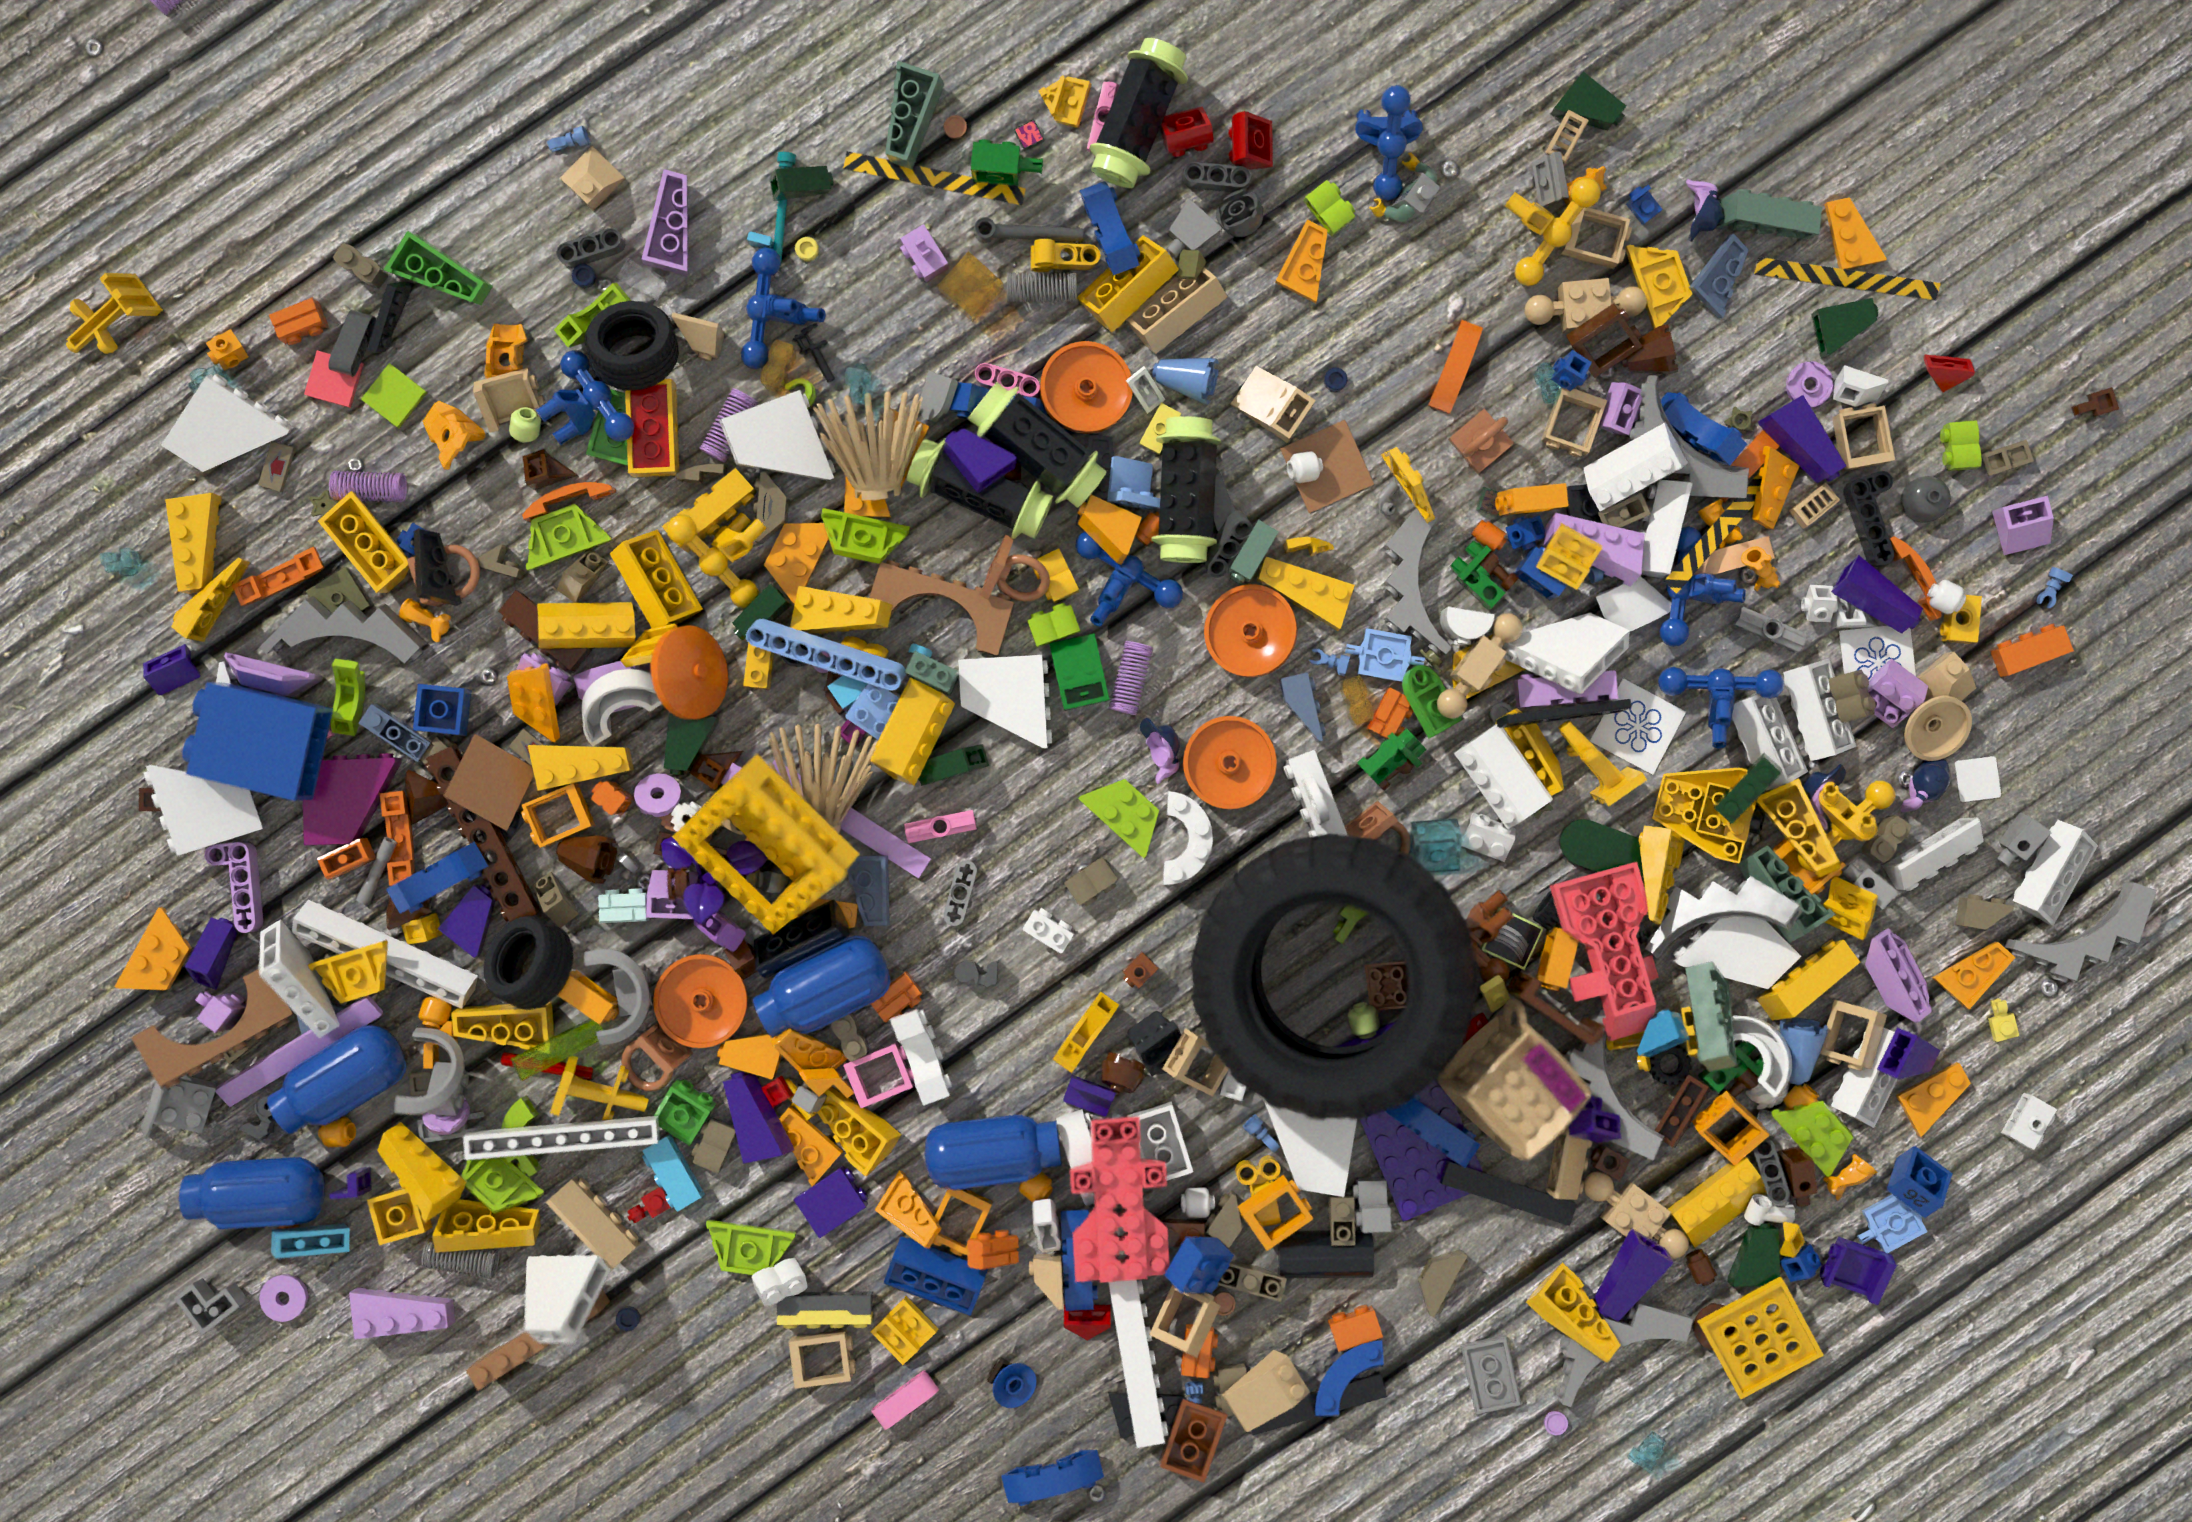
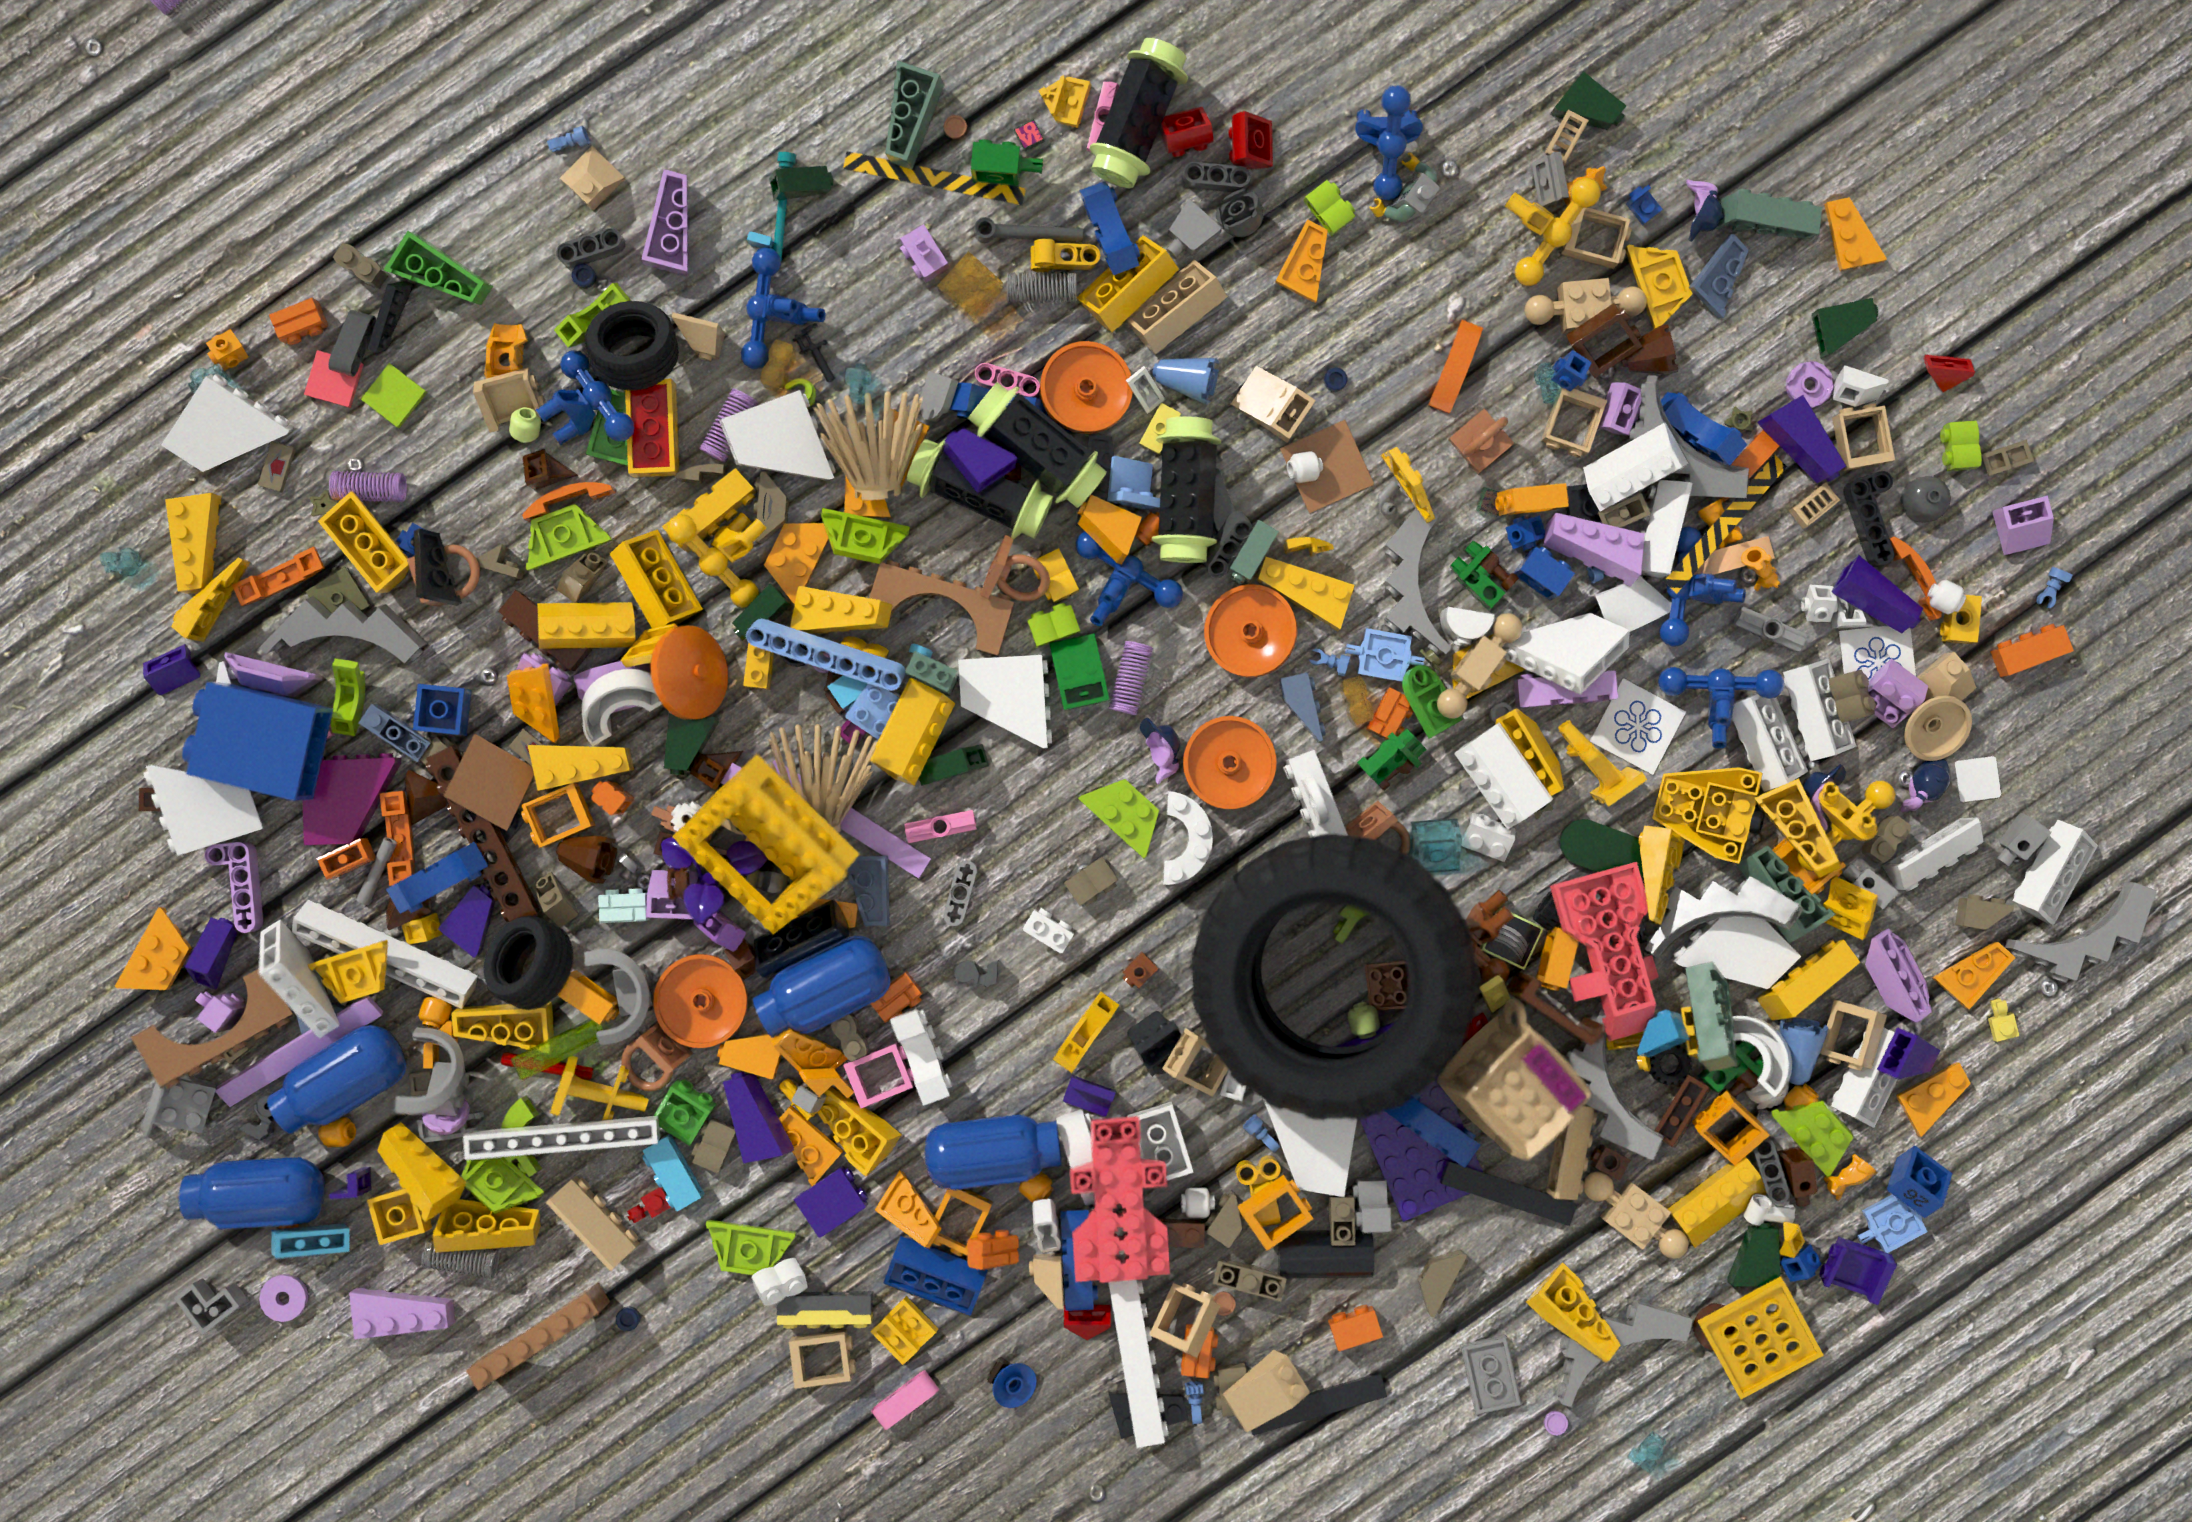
(127, 297): yellow piece -> none
(413, 612): light orange animal -> none
(461, 428): light orange piece -> none
(561, 1295): white slope -> none
(642, 279): clear slope -> none
(653, 784): lavender tile -> none
(777, 1091): red tile -> none
(807, 249): light yellow tile -> none
(1039, 1482): blue brick -> none
(1122, 1074): reddish brown cone -> none
(1190, 264): olive slope -> none
(1192, 1440): dark orange slope -> none
(1199, 1265): blue brick -> none
(1343, 1372): blue brick -> none
(1489, 535): orange brick -> none
(1563, 713): black tile -> none
(1569, 556): yellow slope -> none
(1595, 1124): dark purple brick -> none
(1631, 1274): dark purple slope -> none
(1701, 1267): reddish brown brick -> none
(1748, 789): dark green arch -> none
(1775, 485): light orange wing -> none
(1847, 278): sticker -> none
(2029, 1121): white brick -> none
(2098, 402): reddish brown plate -> none

